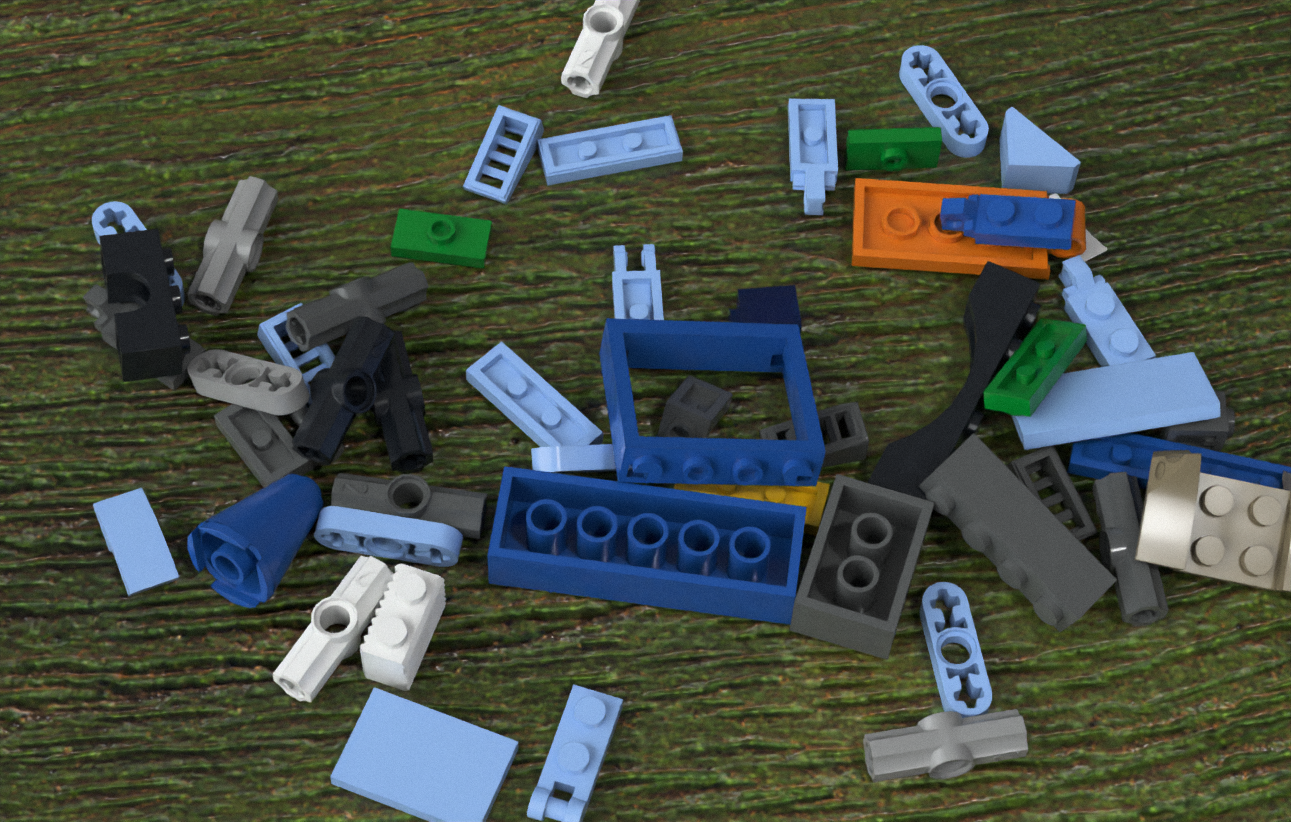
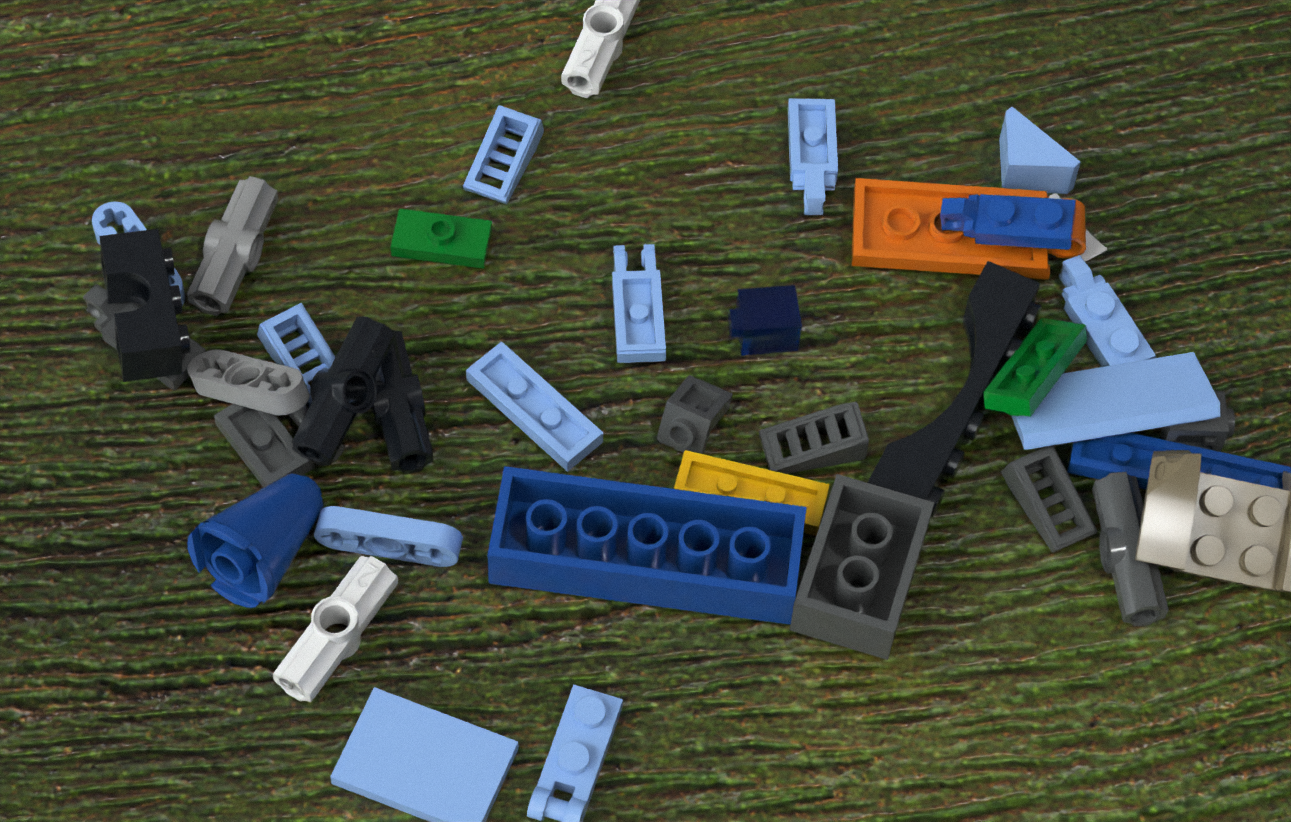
(136, 541): light blue slope -> none
(367, 297): dark grey piece -> none
(403, 627): white brick -> none
(436, 504): dark grey piece -> none
(574, 459): light blue beam -> none
(609, 150): light blue tile -> none
(716, 348): blue window -> none
(892, 148): green plate -> none
(943, 82): light blue beam -> none
(945, 745): light grey piece -> none
(961, 632): light blue beam -> none
(1017, 534): dark grey brick -> none

